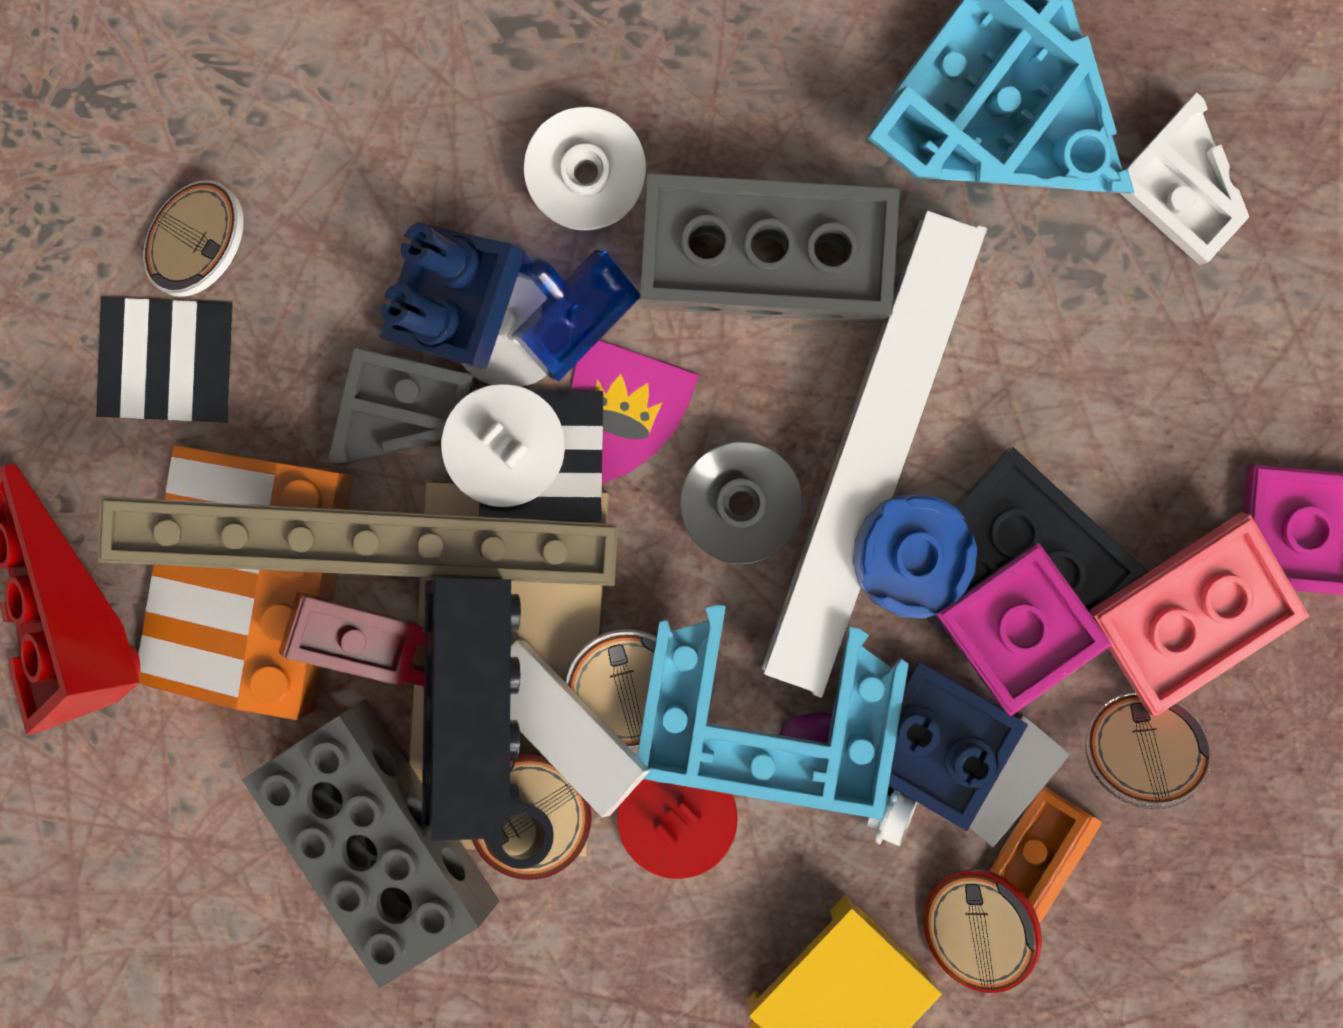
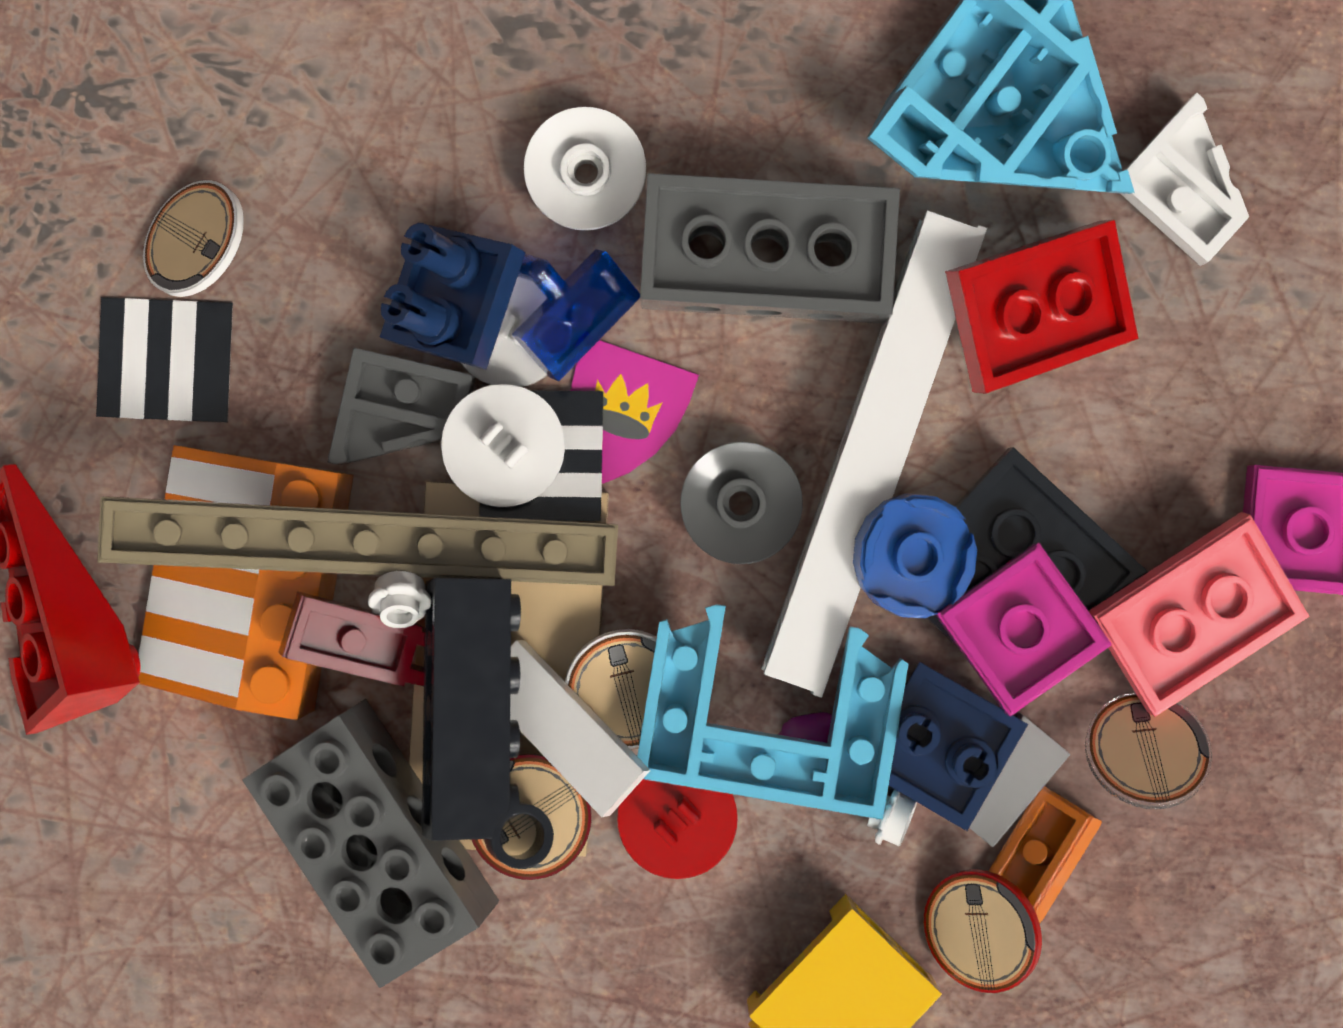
(399, 599): none -> white plate
(1042, 306): none -> red plate

